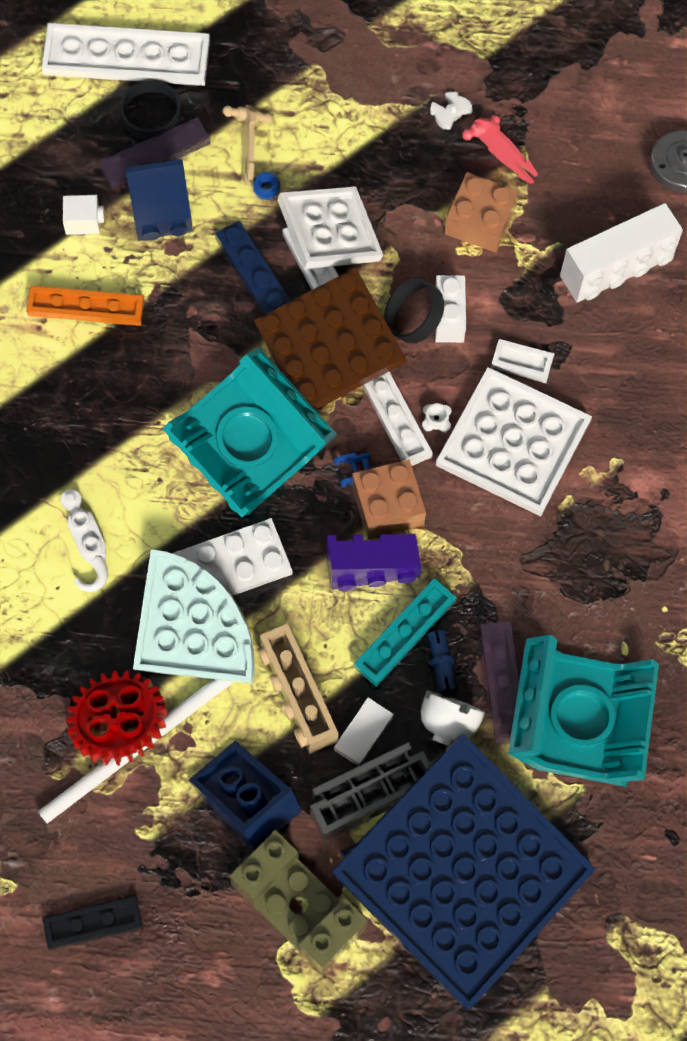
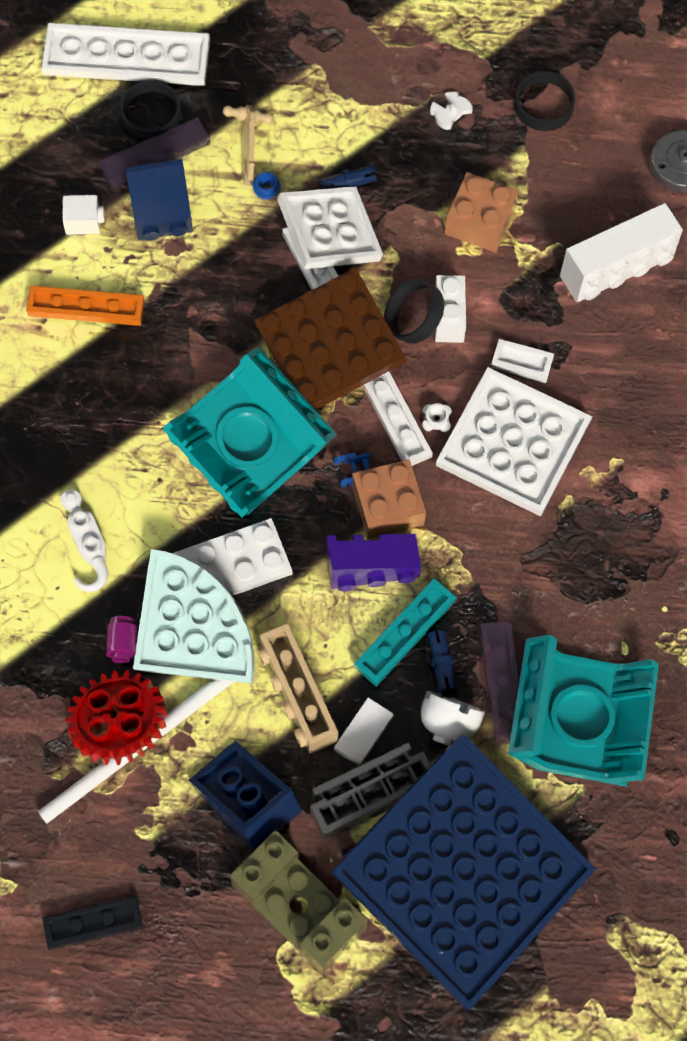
(121, 639): none -> magenta brick
(251, 267): dark blue plate -> none
(349, 178): none -> dark blue pin
(500, 146): coral piece -> none
(550, 78): none -> black tyre

